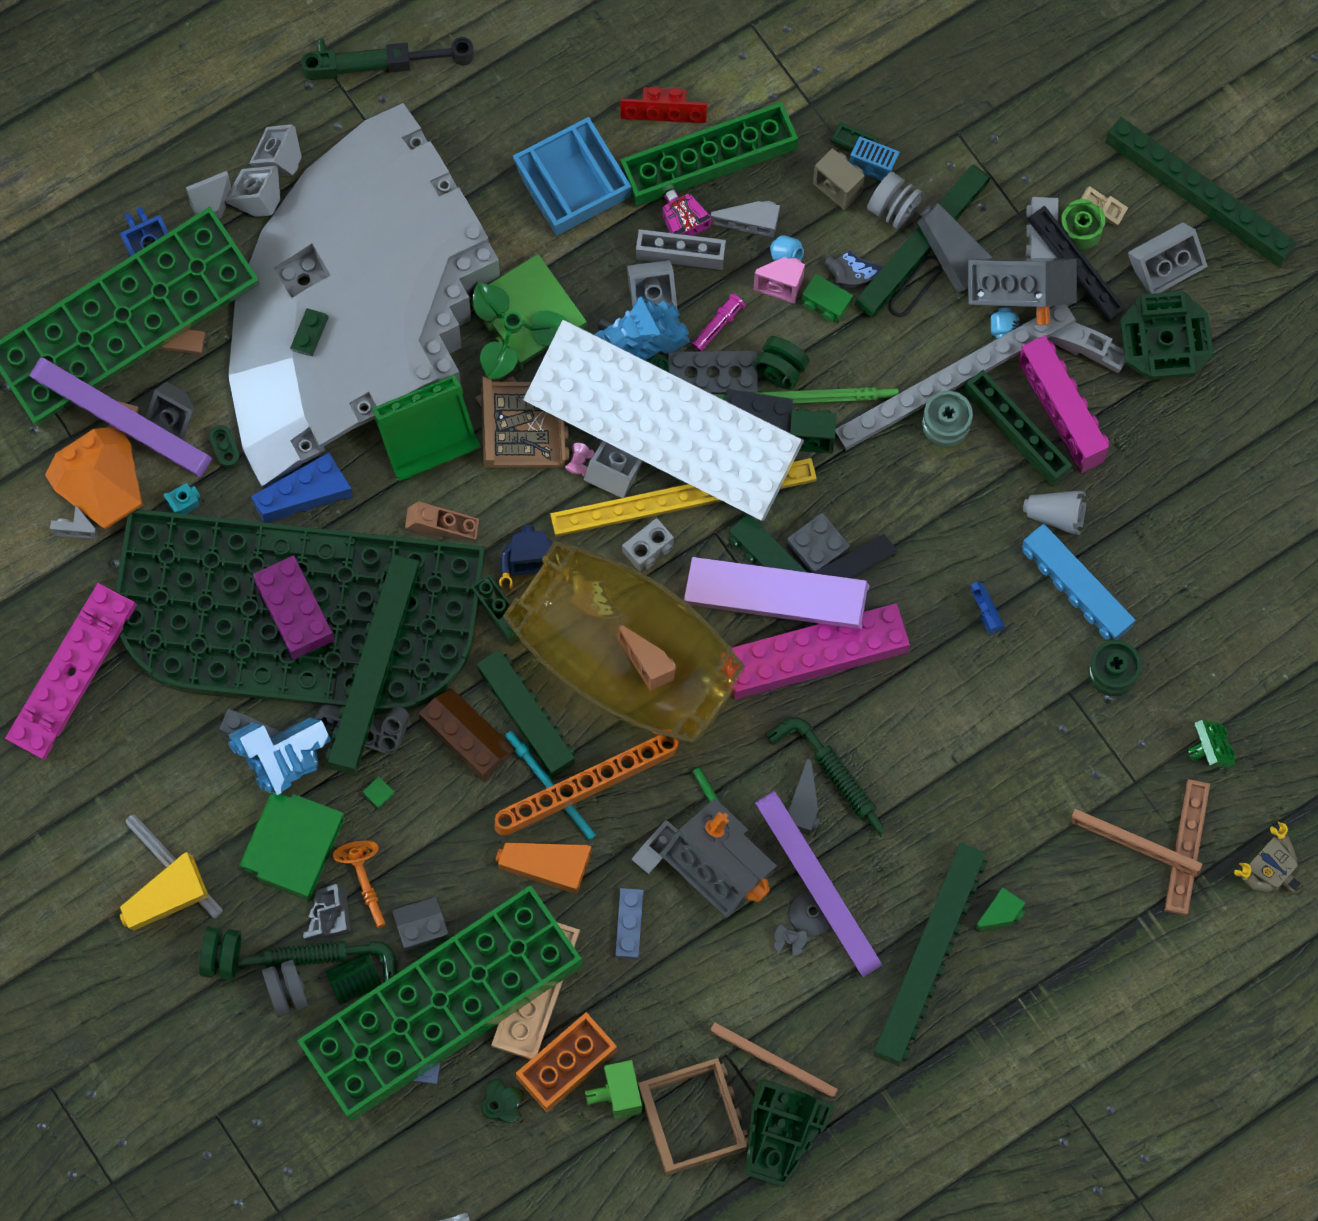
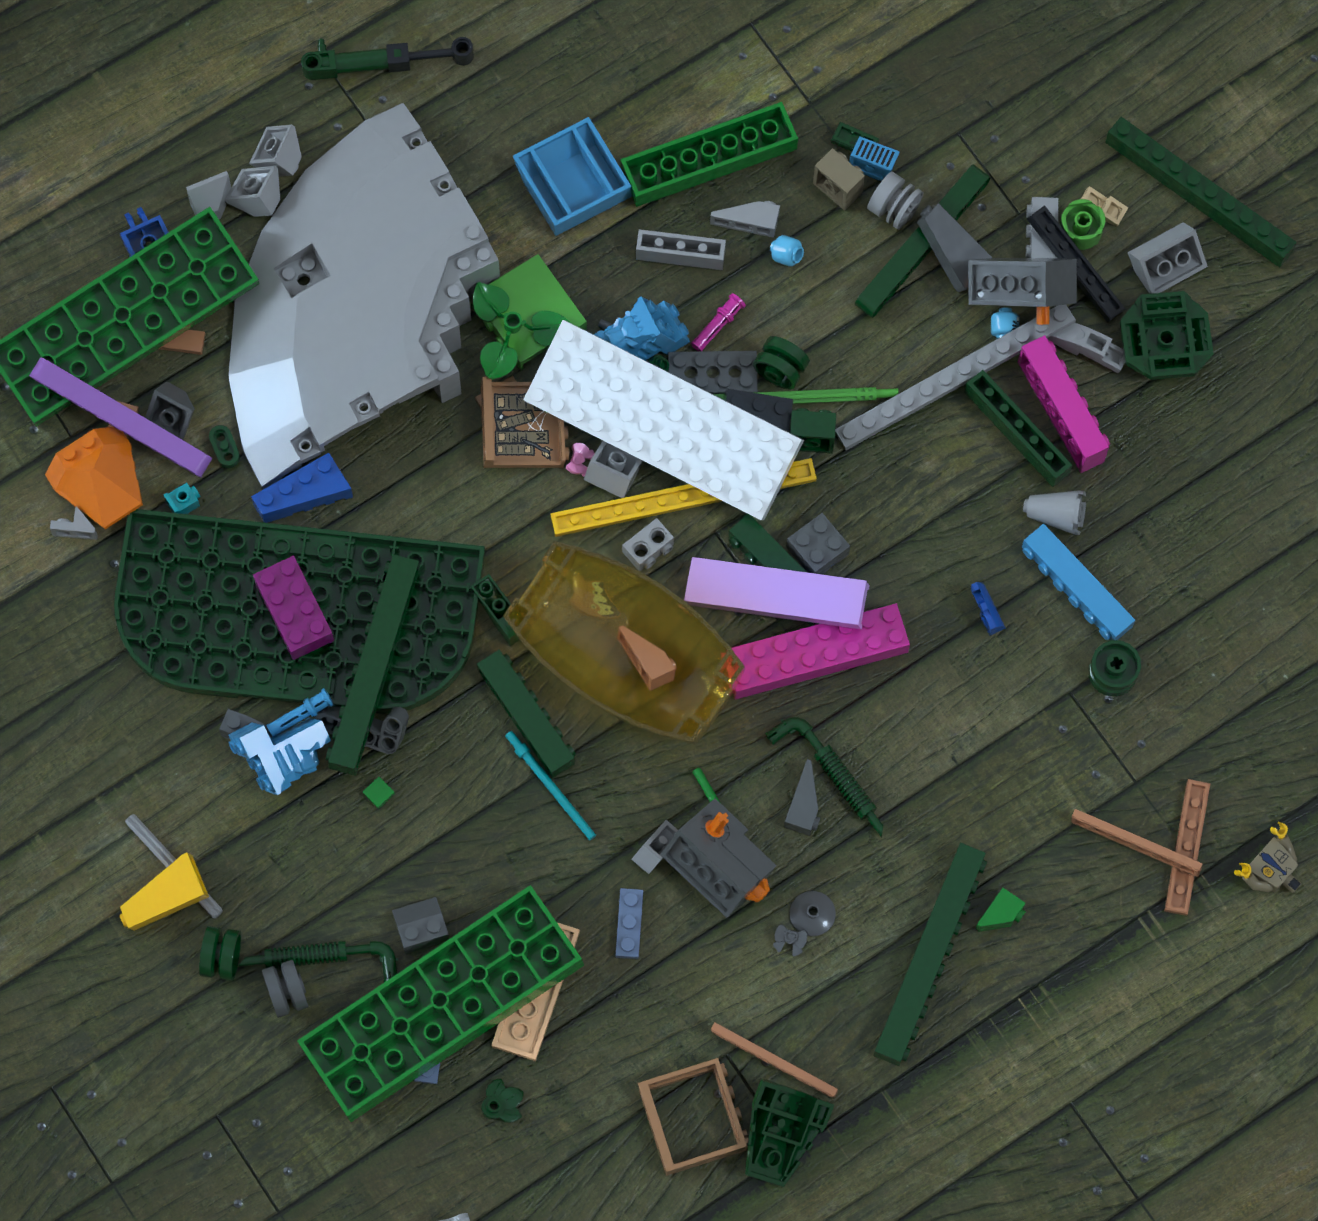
(81, 649): dark pink piece -> none
(292, 844): green piece -> none
(309, 332): dark green plate -> none
(310, 707): none -> dark azure pin
(329, 913): dark grey slope -> none
(353, 978): dark green panel -> none
(357, 859): orange dish -> none
(426, 427): green panel -> none
(440, 522): nougat slope -> none
(466, 734): reddish brown slope -> none
(524, 554): dark blue torso -> none
(548, 864): orange slope -> none
(566, 1062): orange brick -> none
(579, 792): orange beam -> none
(619, 1090): bright green brick -> none
(653, 282): light grey slope -> none
(663, 105): red bracket -> none
(684, 215): torso -> none
(780, 279): bright pink slope -> none
(818, 884): medium lavender beam -> none
(826, 299): green brick -> none
(851, 270): dark grey arm -> none
(860, 559): black tile -> none
(921, 293): black piece -> none
(947, 418): sand green wheel -> none
(1213, 745): green plate -> none

